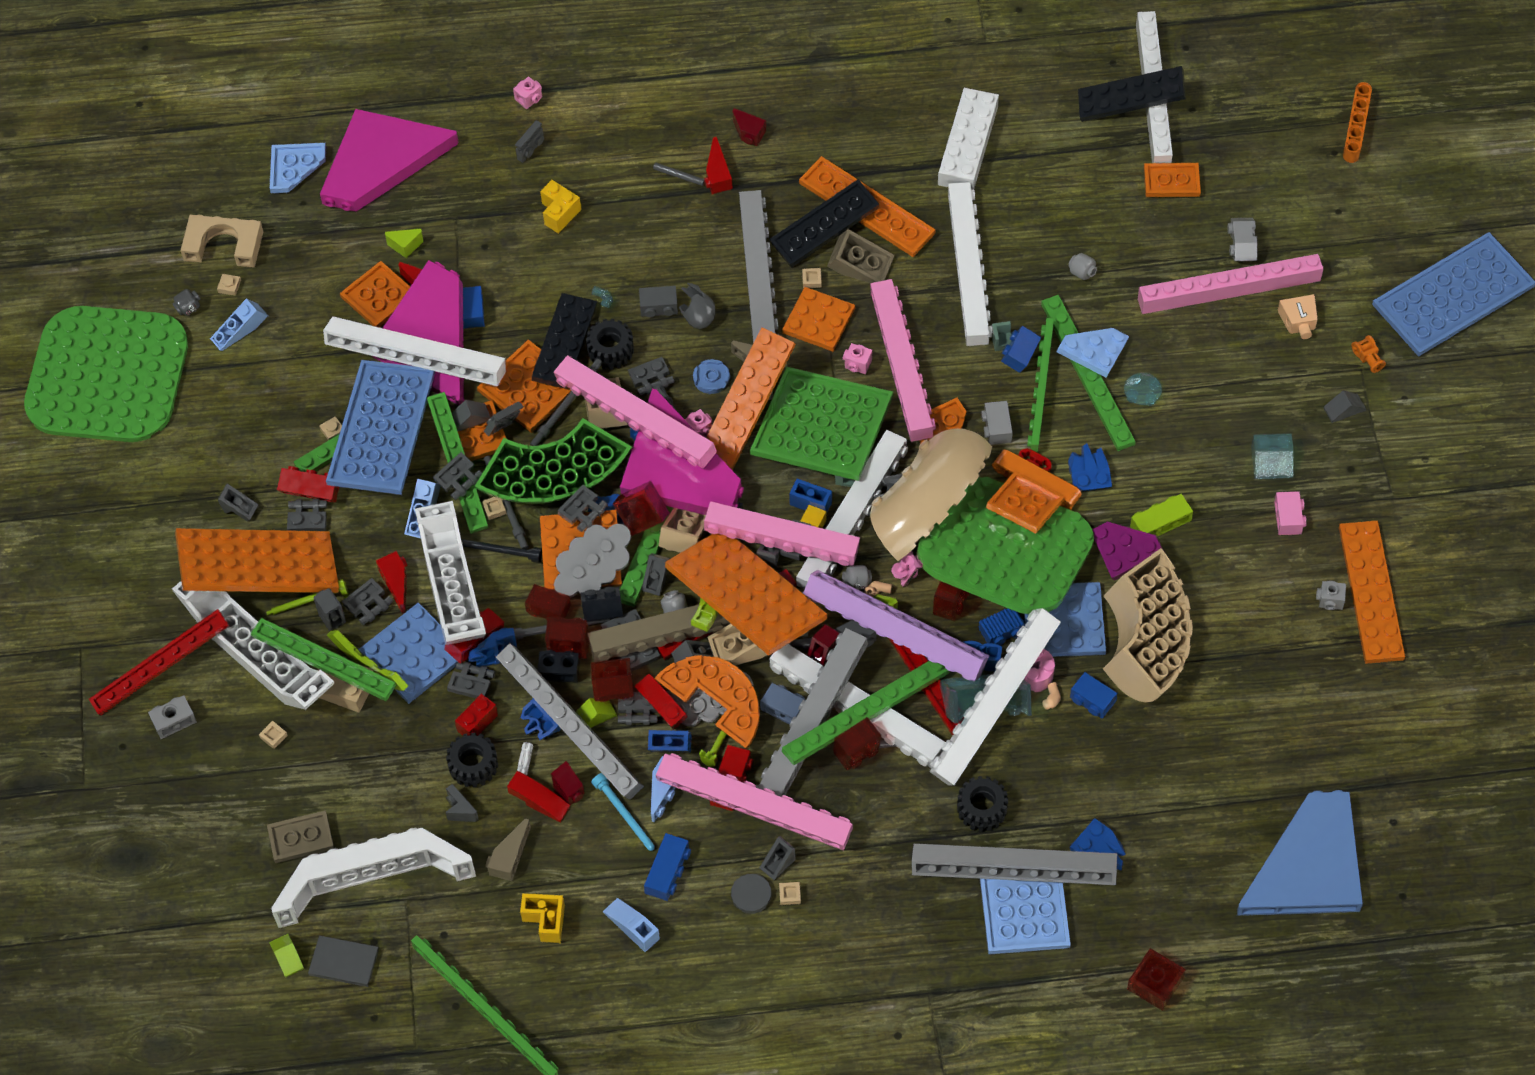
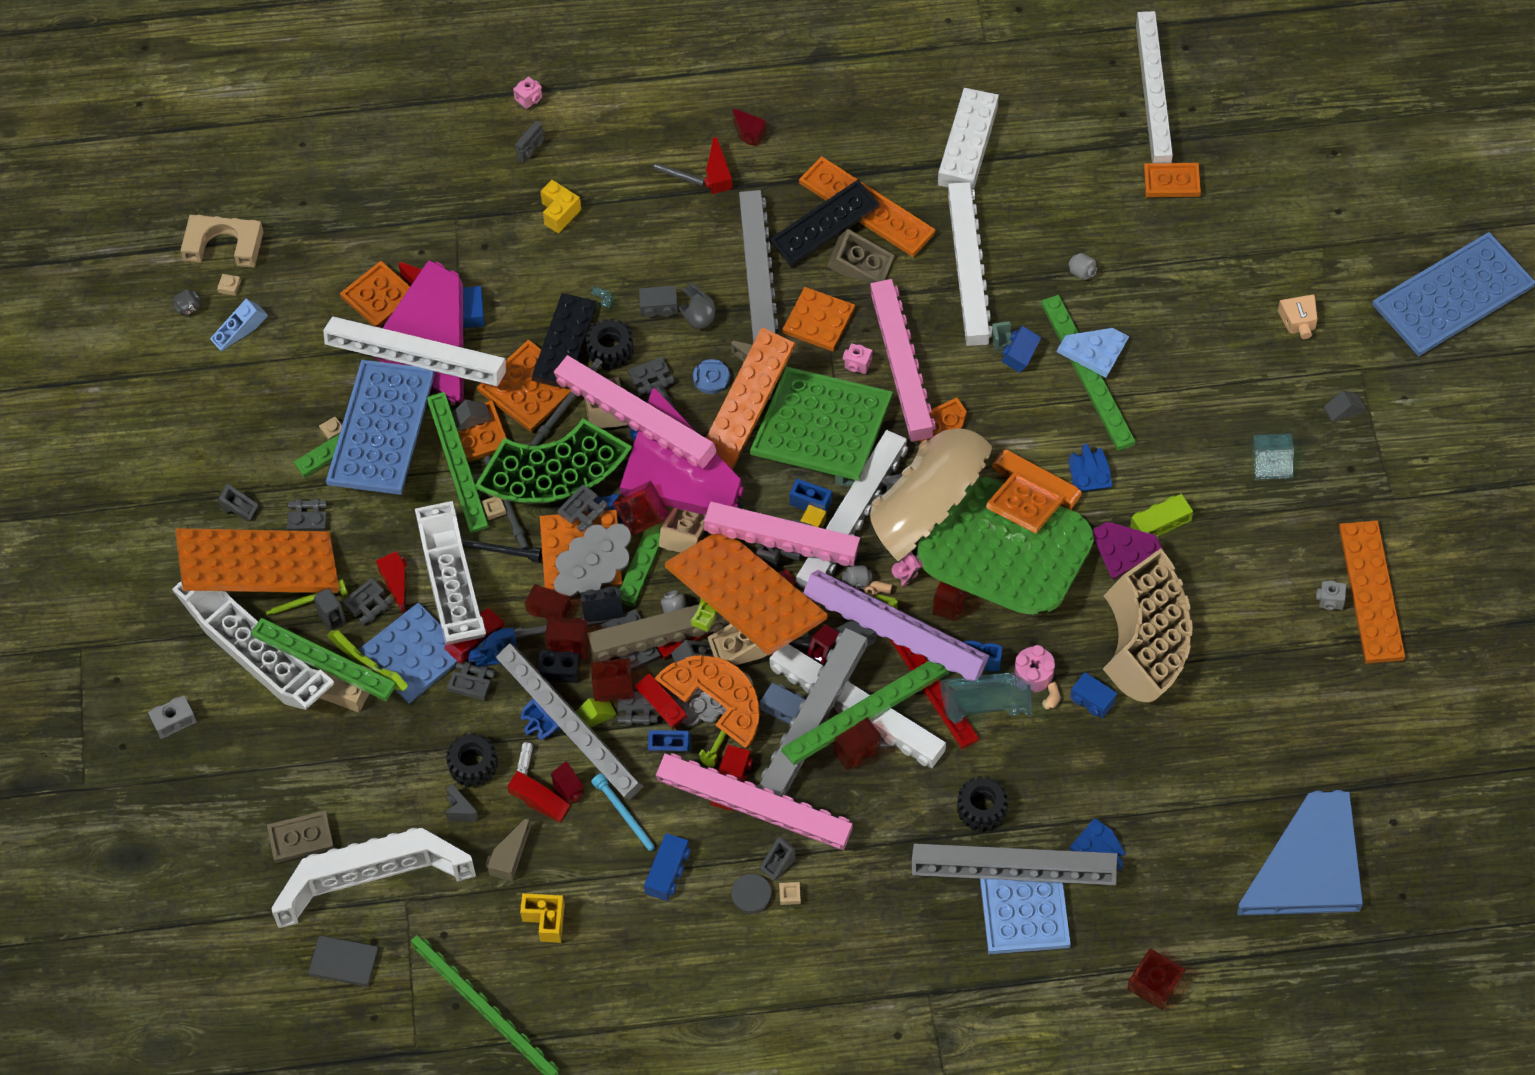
(106, 373): bright green plate -> none
(159, 662): red tile -> none
(273, 735): tan plate -> none
(286, 955): lime slope -> none
(293, 164): light blue plate -> none
(306, 484): red brick -> none
(379, 155): dark pink slope -> none
(404, 240): lime slope -> none
(425, 494): light blue slope -> none
(454, 472): dark grey plate -> none
(476, 716): red brick -> none
(503, 418): dark grey plate -> none
(633, 924): light blue slope -> none
(655, 574): dark grey slope -> none
(660, 795): light blue slope -> none
(700, 422): bright pink brick -> none
(811, 277): tan plate -> none
(994, 697): white brick -> none
(998, 422): light grey brick -> none
(1001, 626): blue brick -> none
(1036, 458): red beam -> none
(1041, 378): bright green plate -> none
(1081, 623): medium blue plate -> none
(1131, 93): black plate -> none
(1142, 389): clear light blue dish -> none
(1230, 284): bright pink brick -> none
(1244, 239): light grey brick -> none
(1289, 513): bright pink brick -> none
(1357, 122): orange beam -> none
(1368, 352): orange connector -> none

